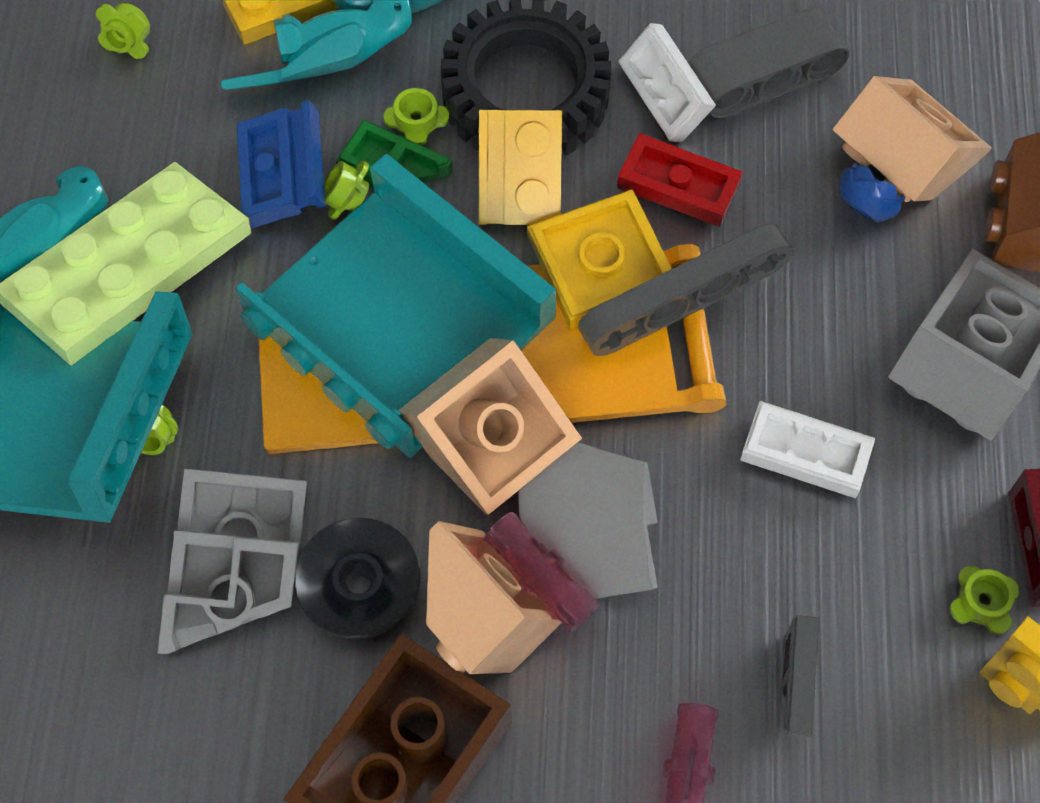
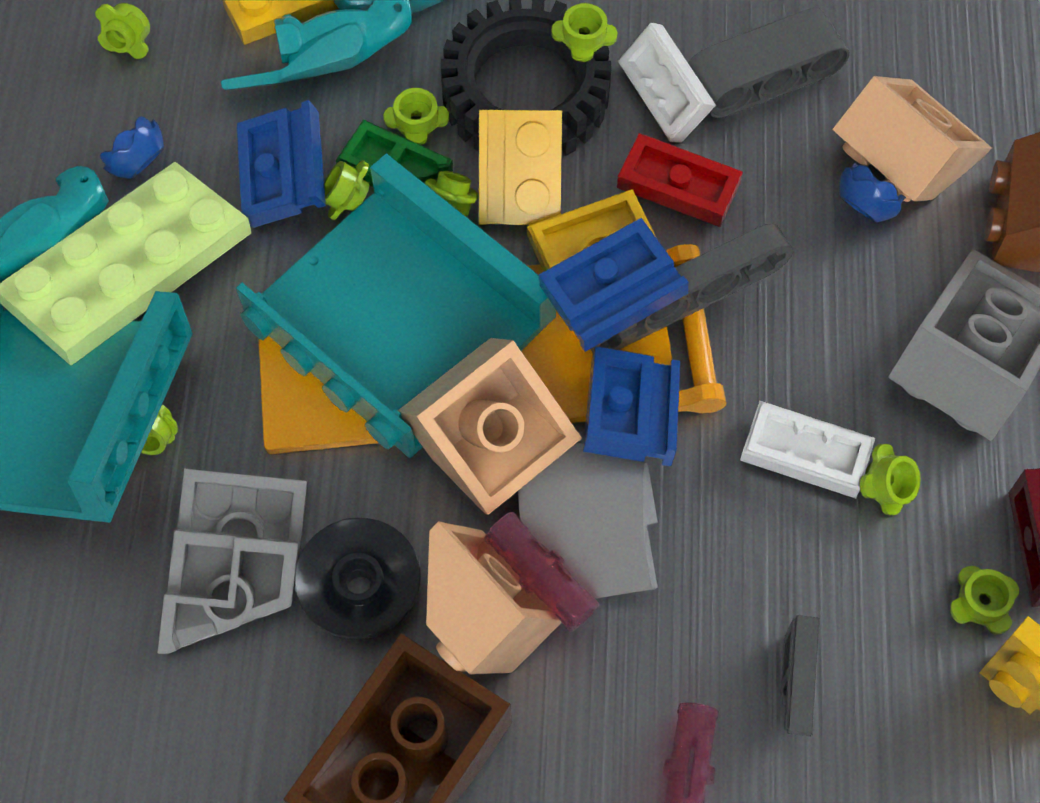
(134, 149): none -> blue plate
(455, 190): none -> lime plate
(584, 19): none -> lime plate
(613, 284): none -> blue plate
(632, 406): none -> blue plate
(890, 479): none -> lime plate

